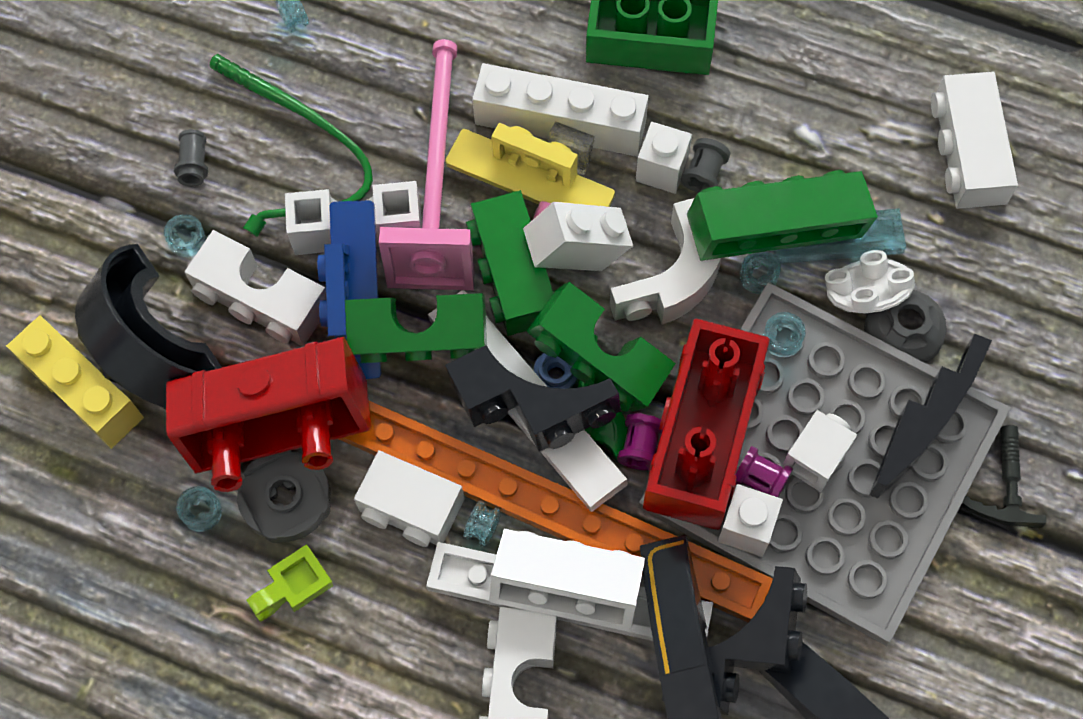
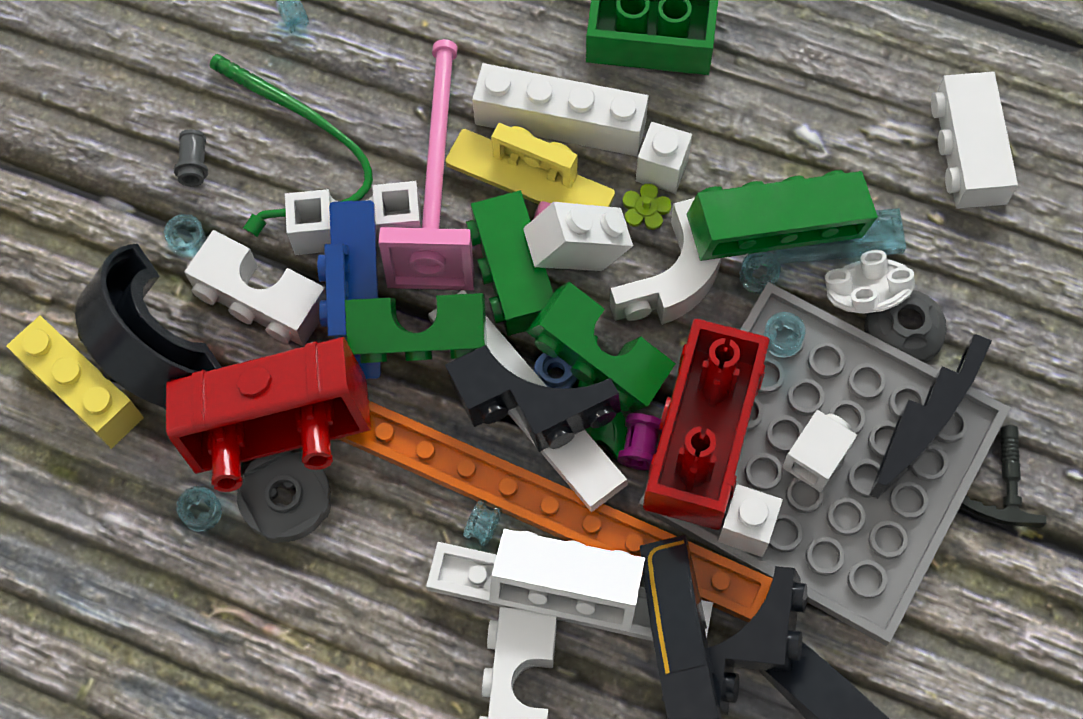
(295, 579): lime plate -> none
(408, 500): white brick -> none
(578, 141): clear tile -> none
(646, 207): none -> lime plant
(705, 165): dark grey bush -> none
(762, 473): magenta bush -> none

